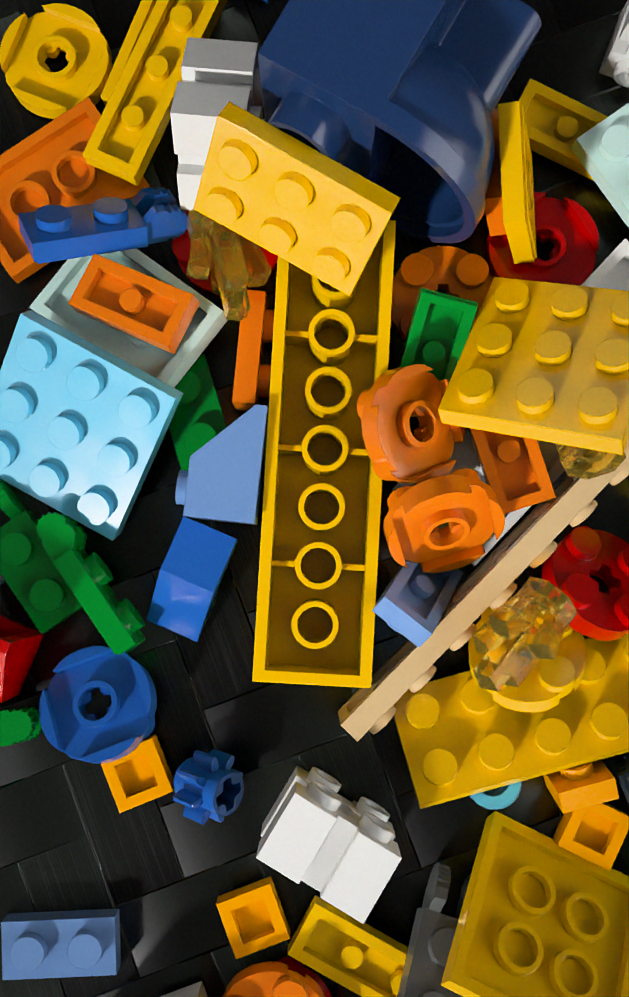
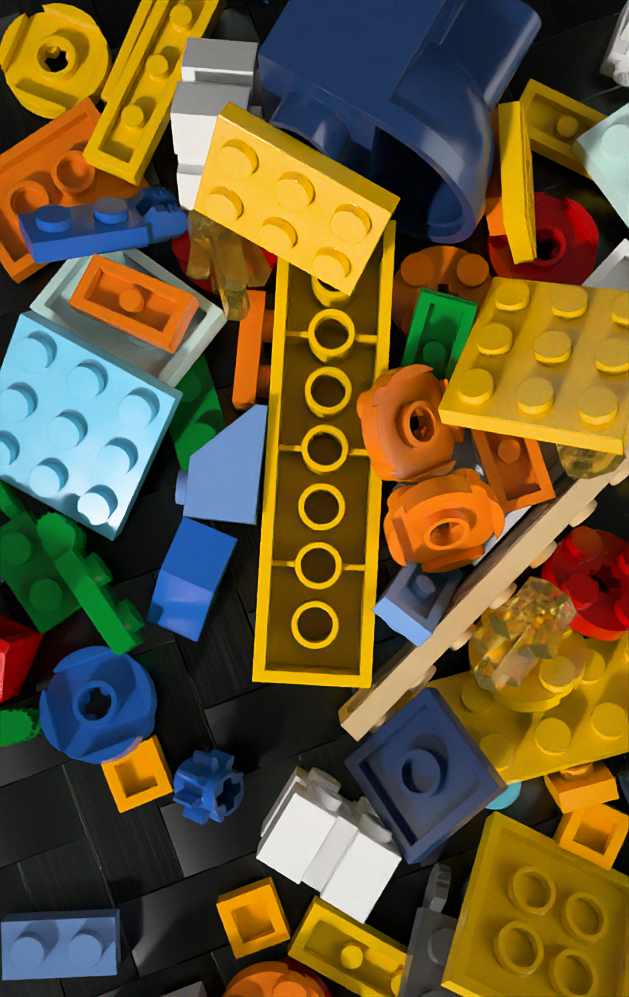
(424, 775): none -> dark blue plate

